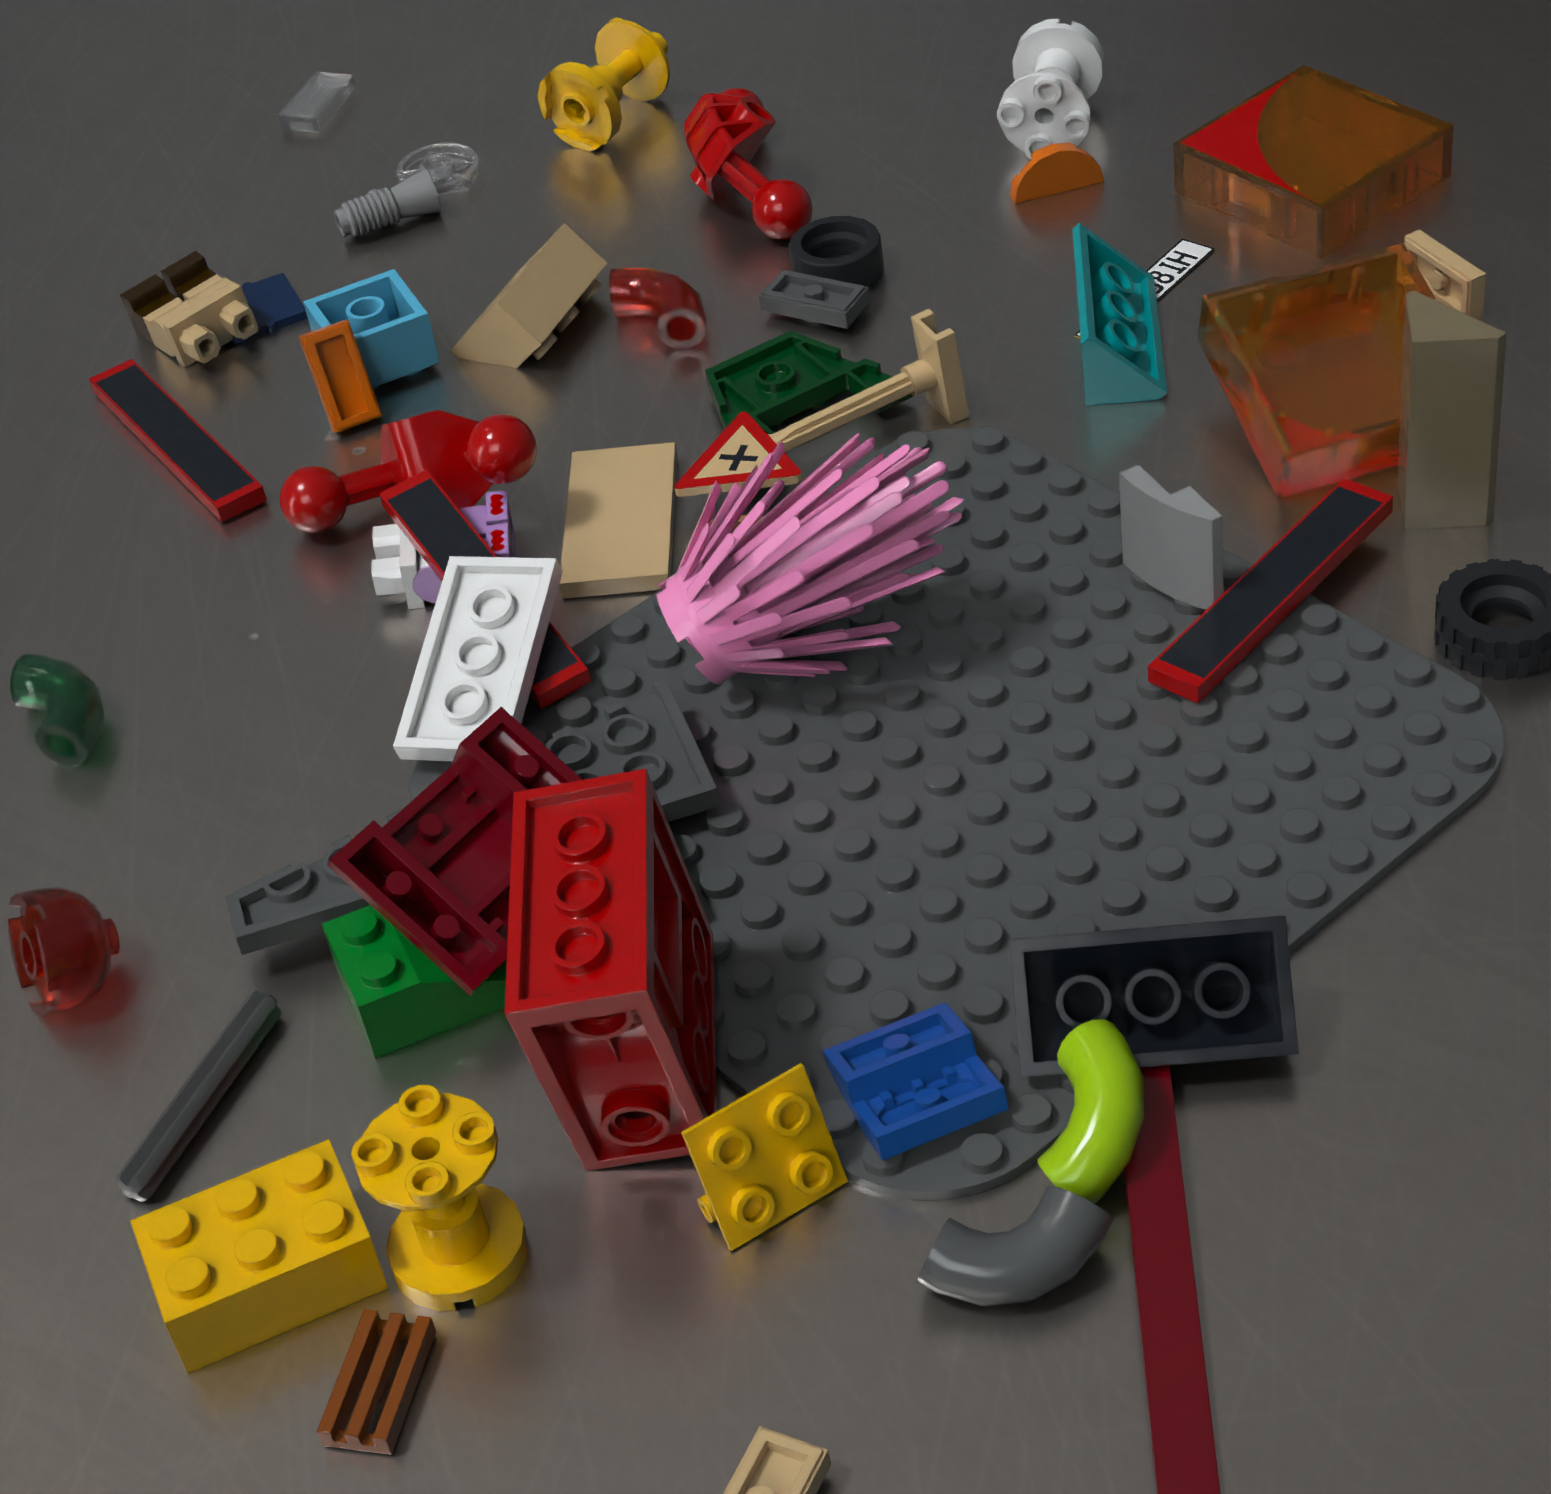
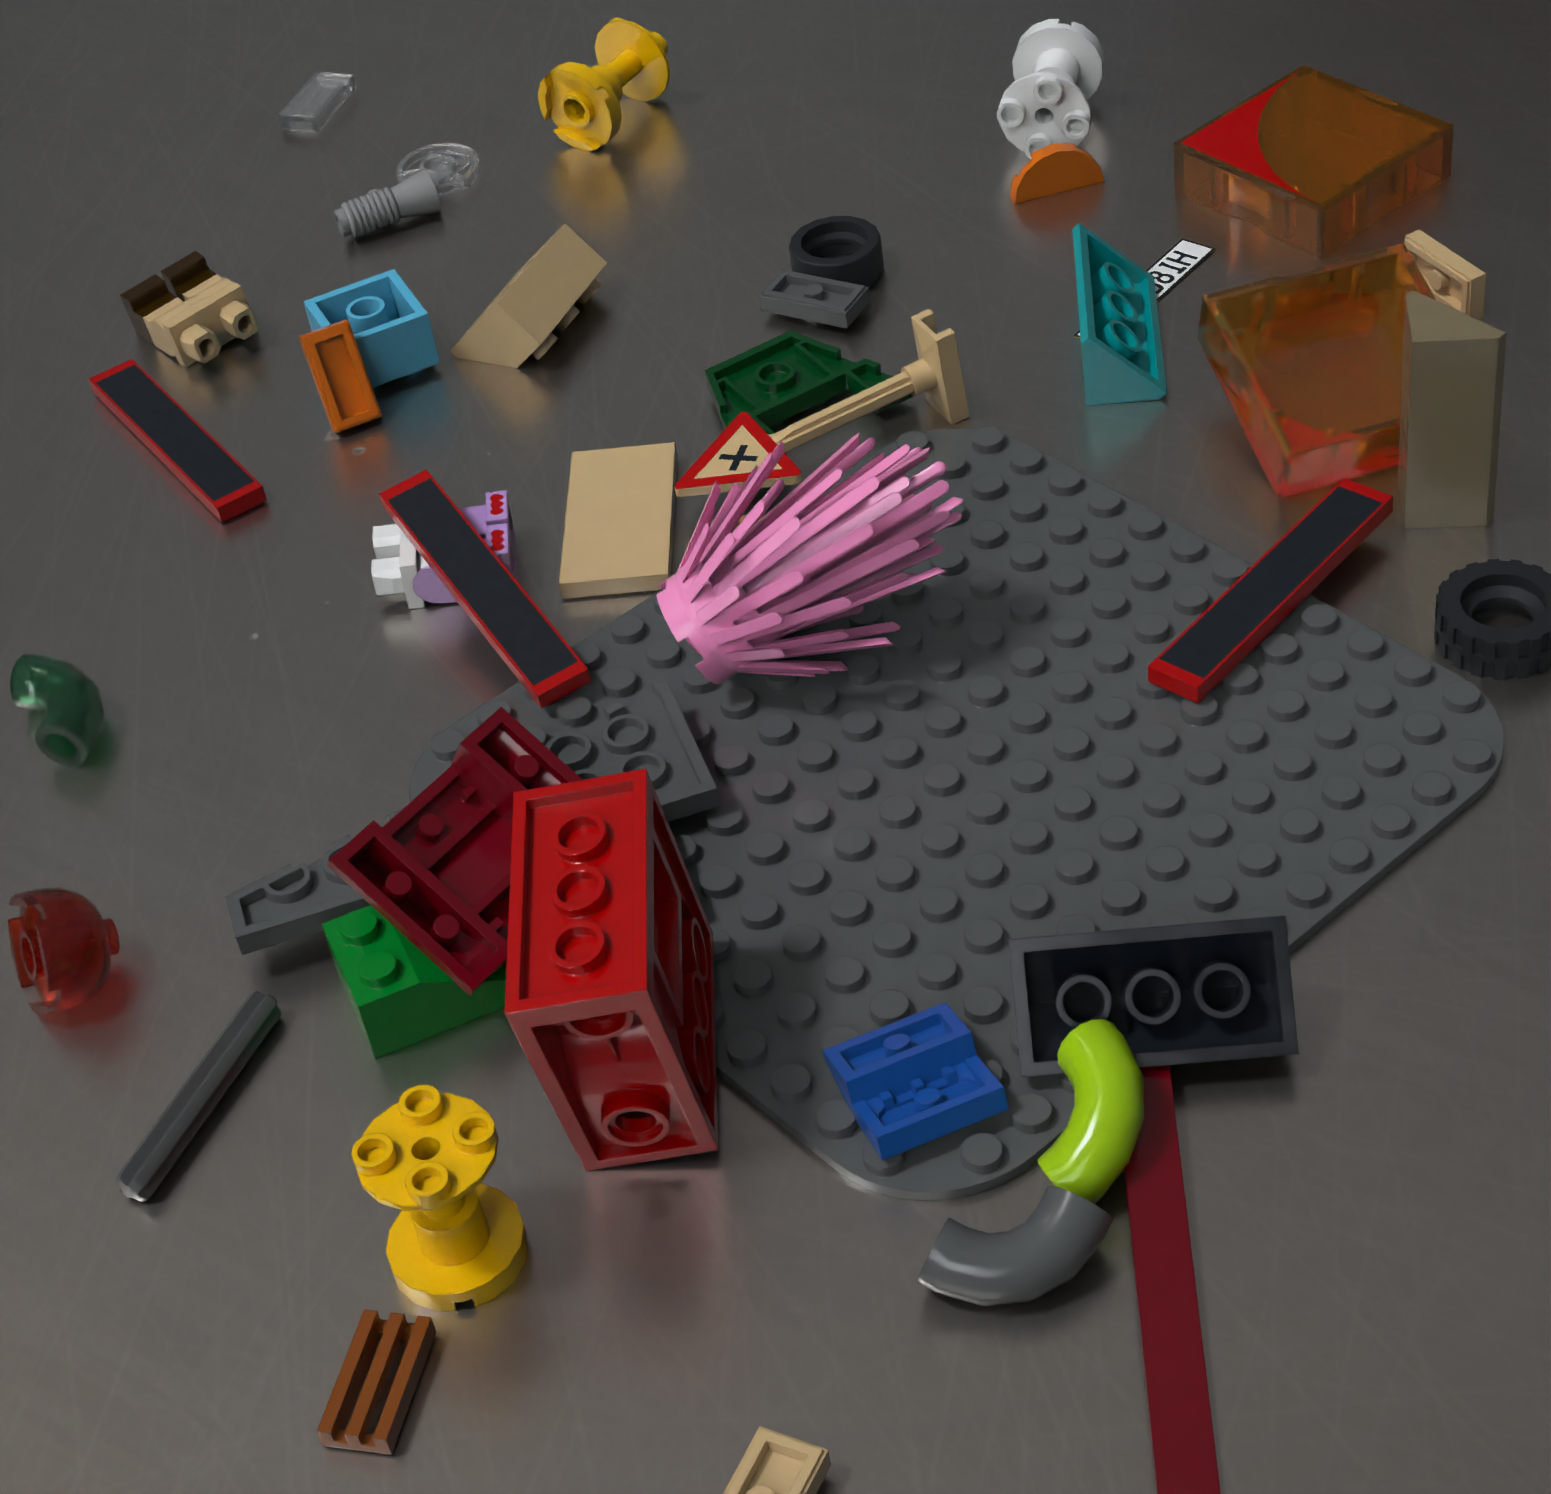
(258, 1255): yellow brick -> none
(273, 304): dark blue piece -> none
(455, 450): red piece -> none
(477, 651): white plate -> none
(662, 298): clear red cylinder -> none
(723, 138): red piece -> none
(764, 1157): yellow hinge -> none
(1171, 539): light grey slope -> none

